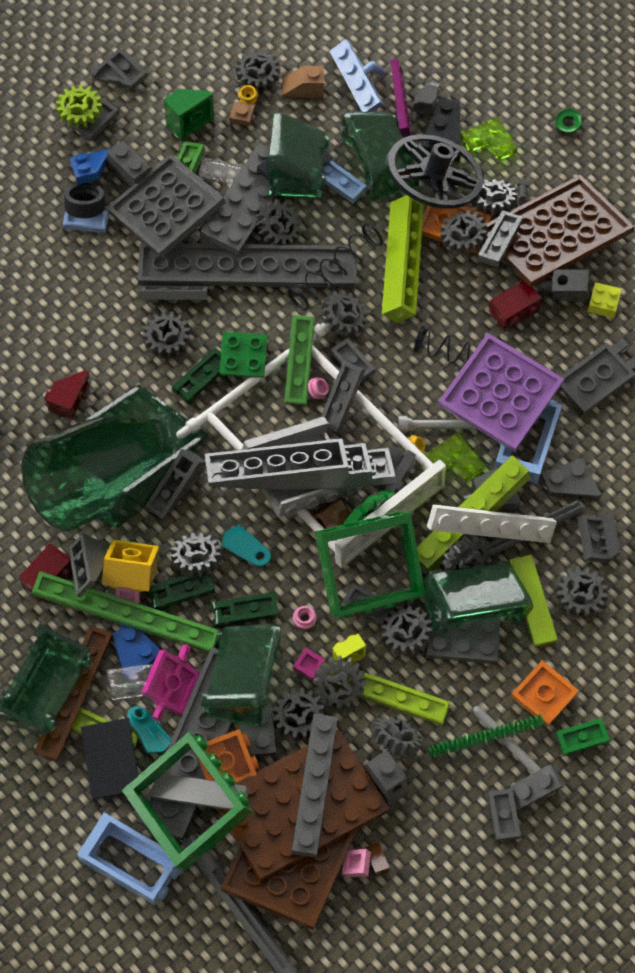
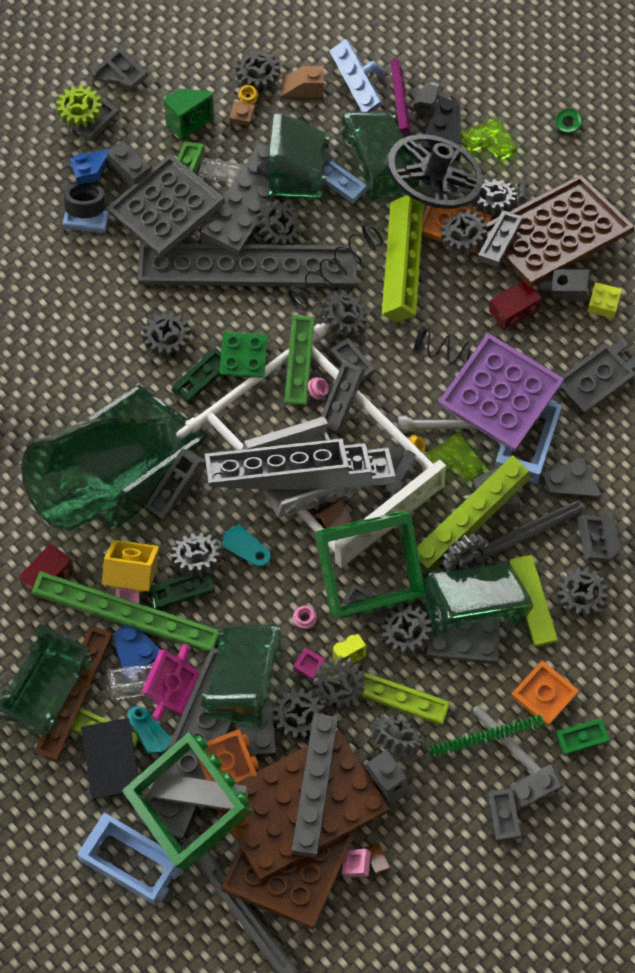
(67, 394): dark red slope -> none
(86, 561): dark grey slope -> none
(174, 293): dark grey plate -> none
(245, 609): dark green plate -> none
(369, 506): green plate -> none
(491, 523): white plate -> none

